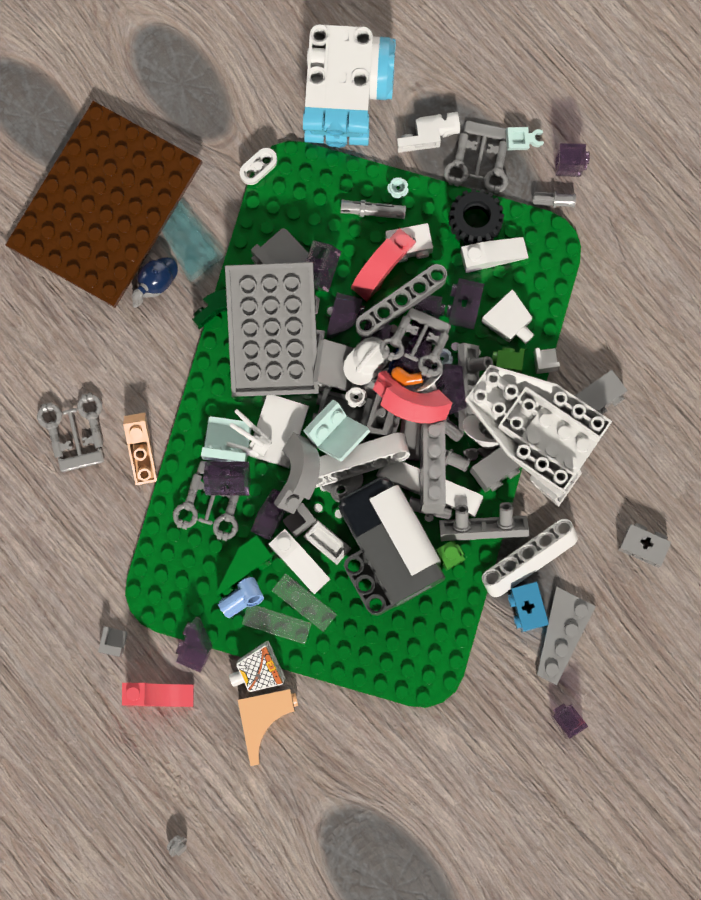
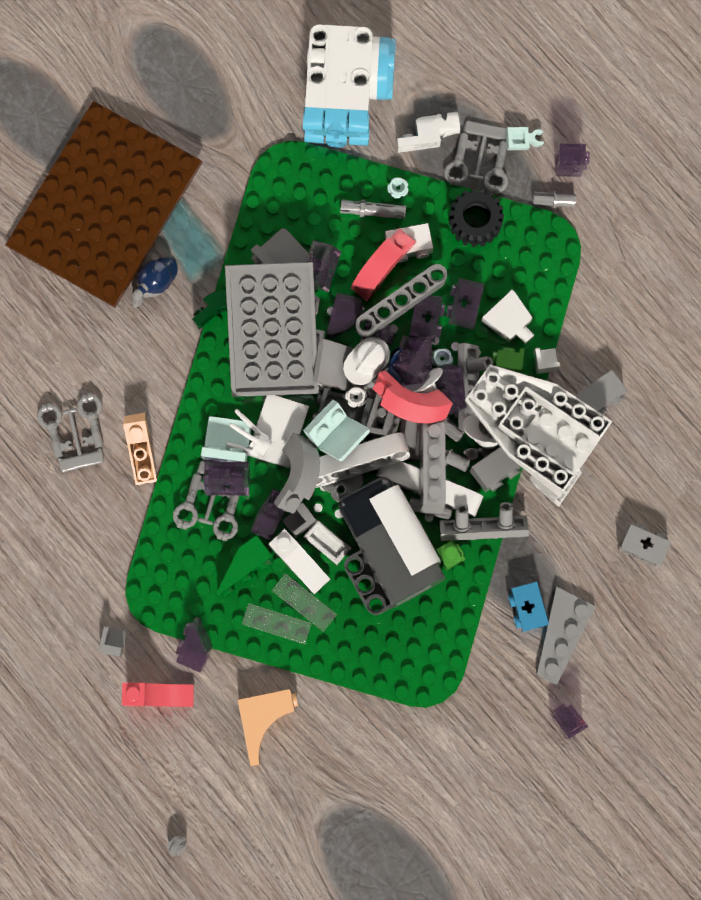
(245, 596): light blue piece -> none
(257, 166): white plate -> none
(258, 669): torso -> none
(405, 378): orange arm -> none
(427, 321): light grey piece -> none
(493, 253): white slope -> none
(529, 558): white beam -> none

